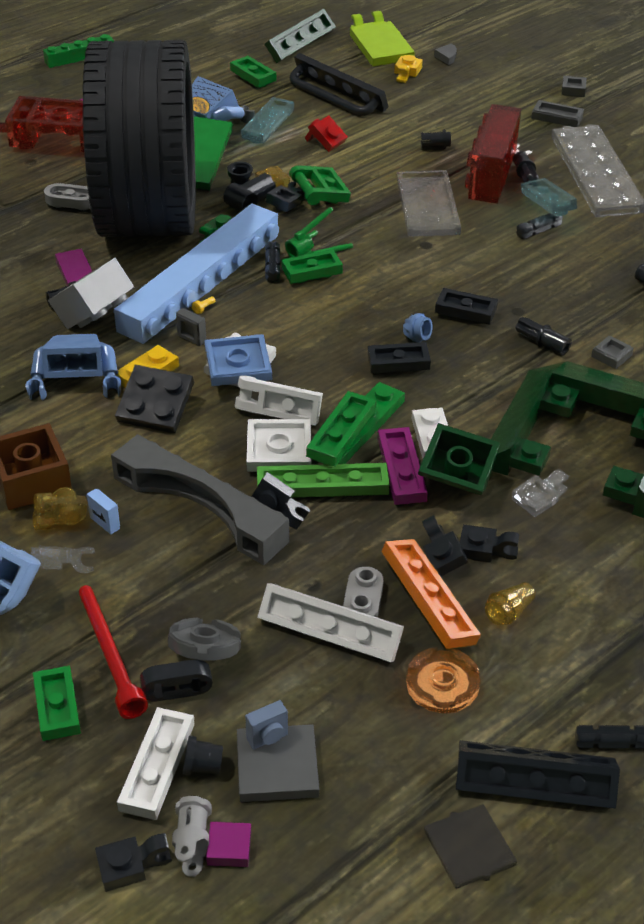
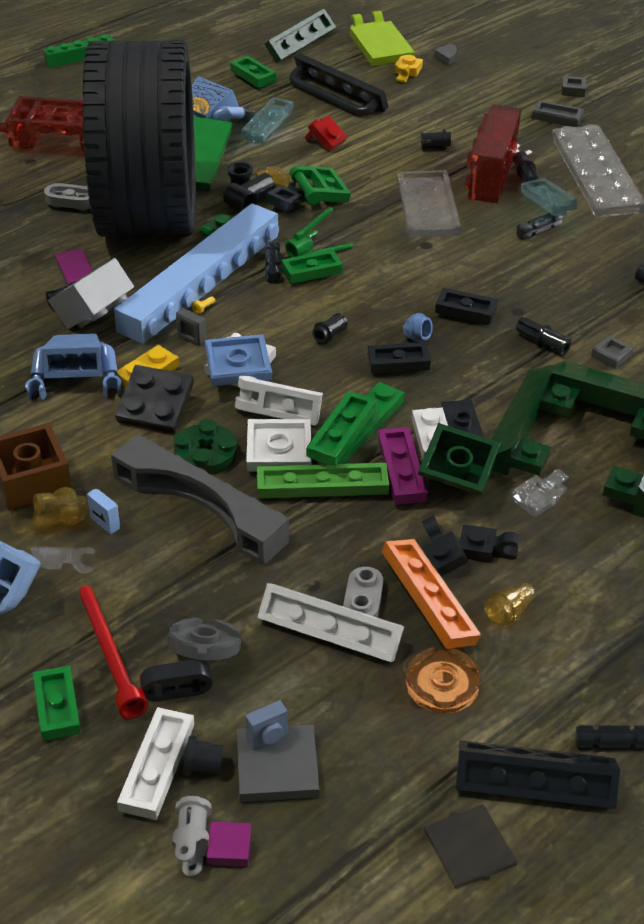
(125, 861): black plate -> none
(191, 442): none -> dark green plate
(278, 497): black plate -> none
(324, 331): none -> black pin
(462, 416): none -> black plate

